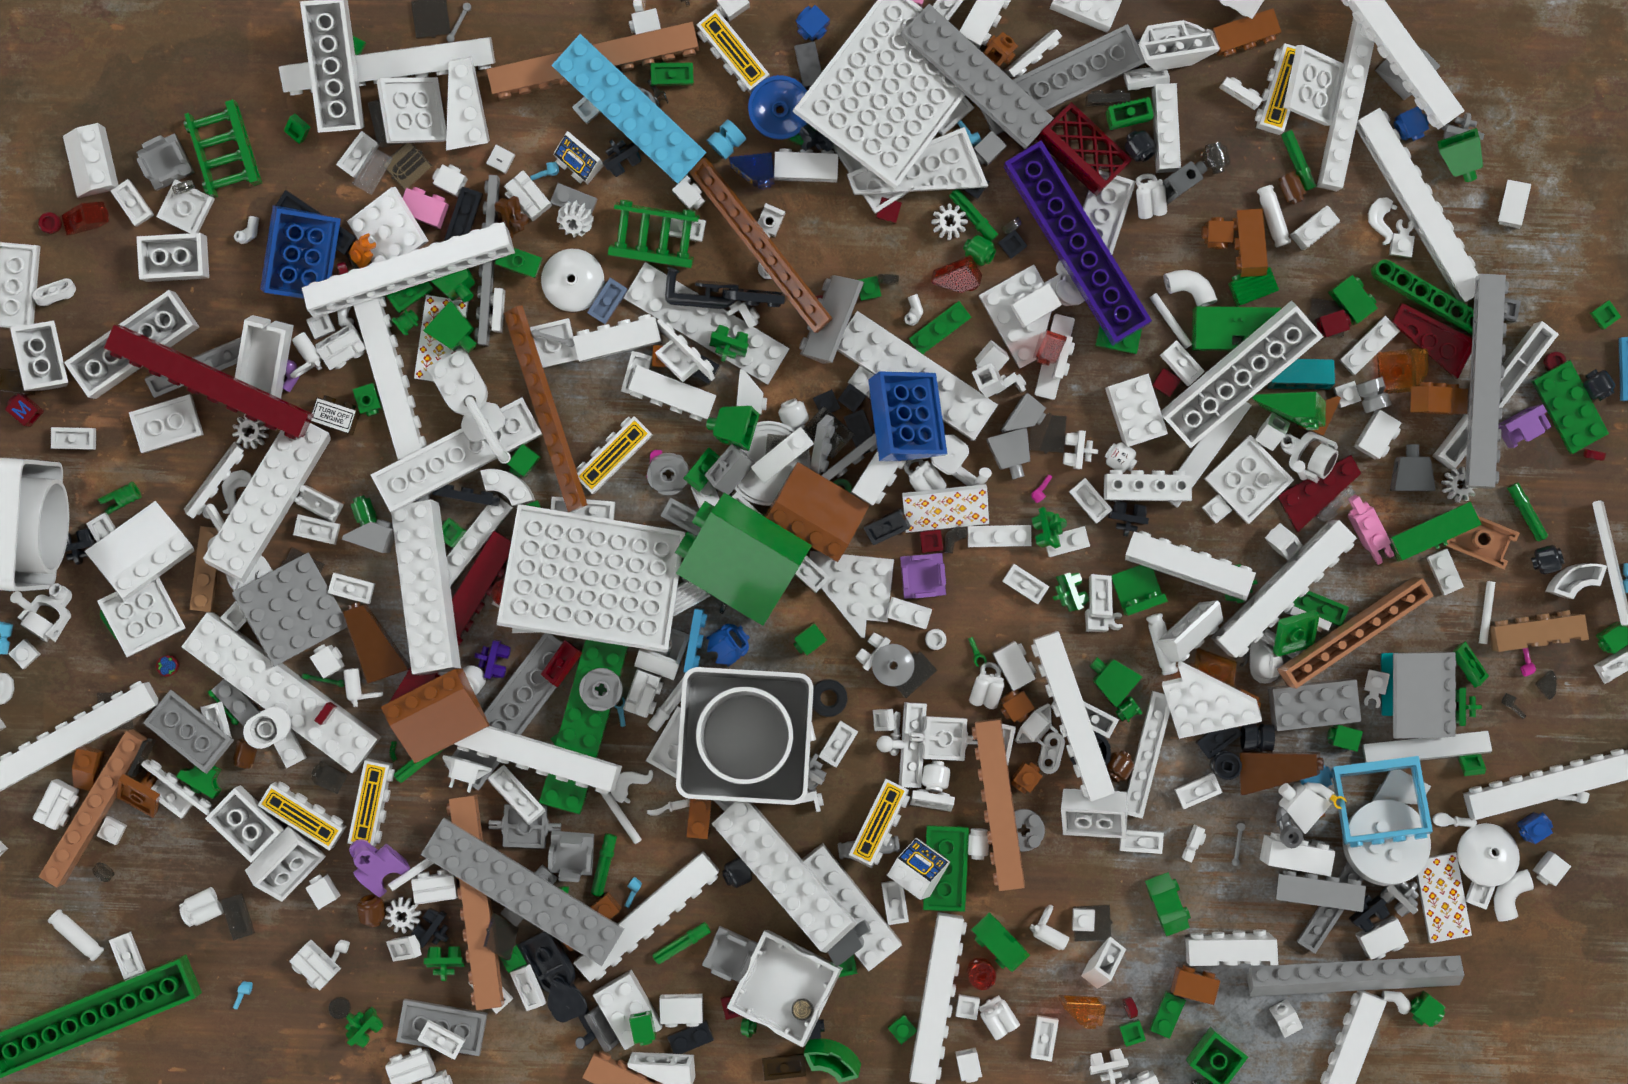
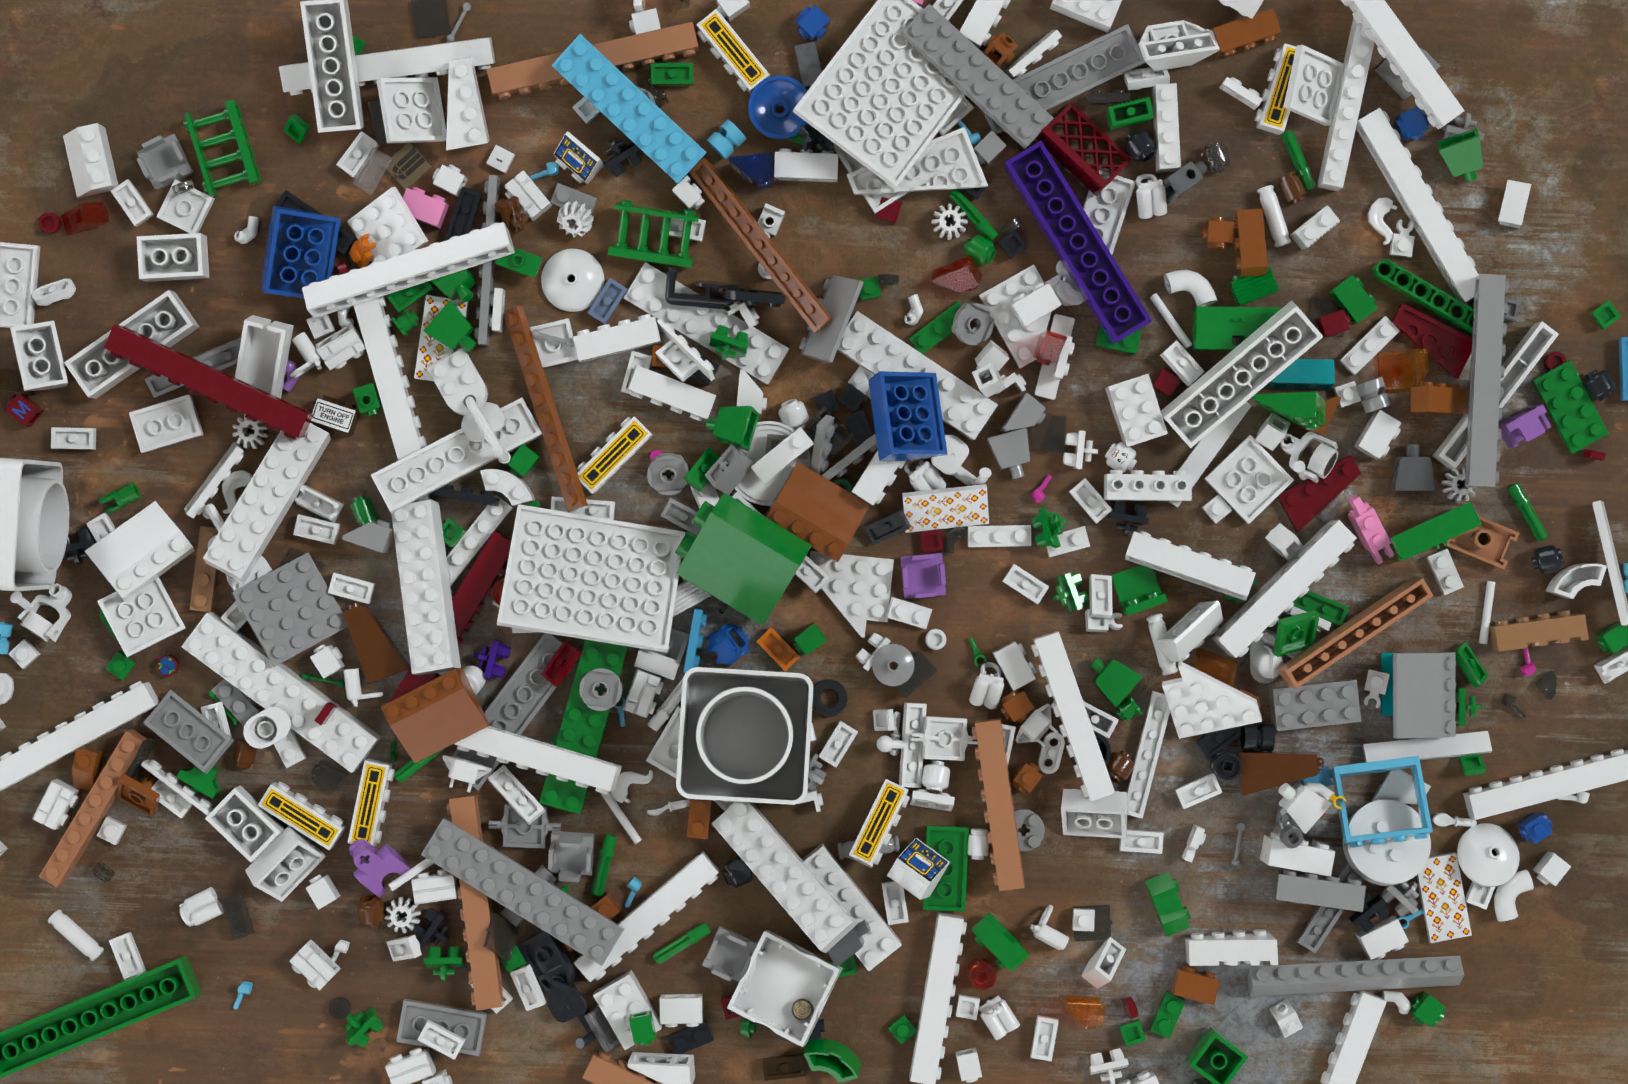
(121, 665): none -> green plate
(778, 649): none -> orange plate
(962, 320): none -> light grey plate
(1344, 737): green brick -> none
(1409, 917): none -> medium azure hand

